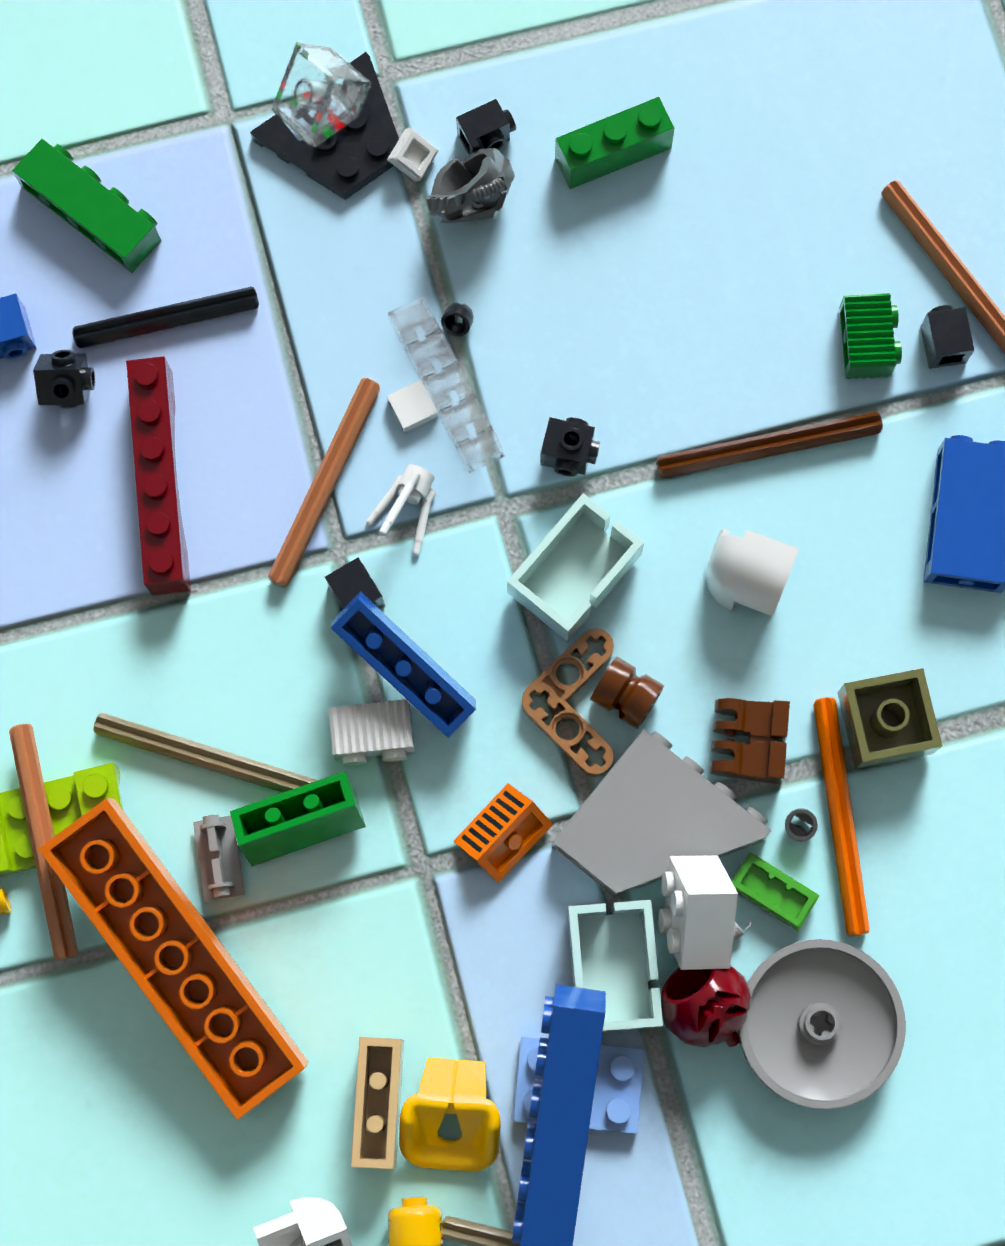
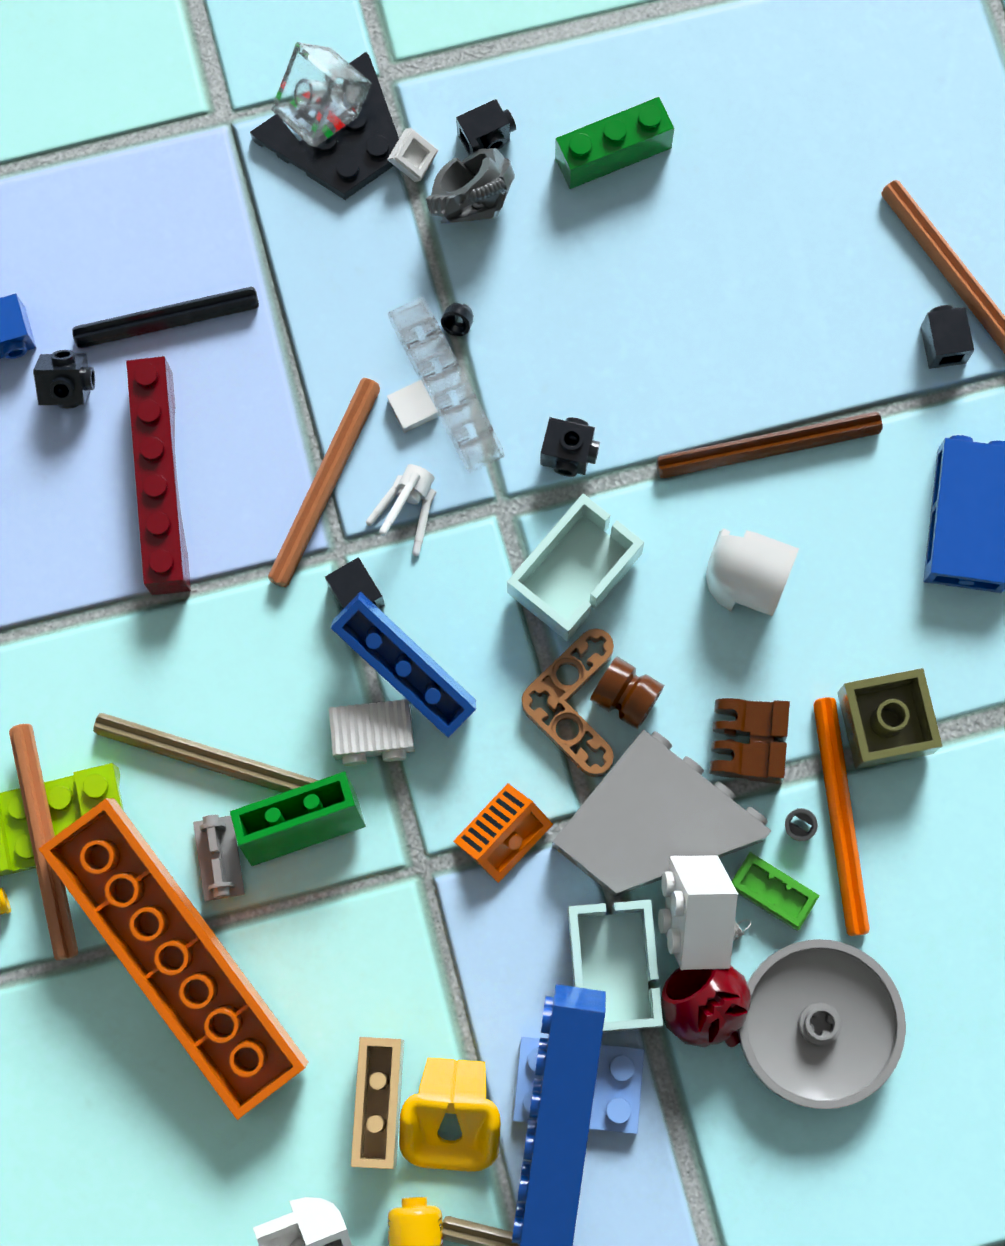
(87, 204): green brick -> none
(869, 335): green brick -> none

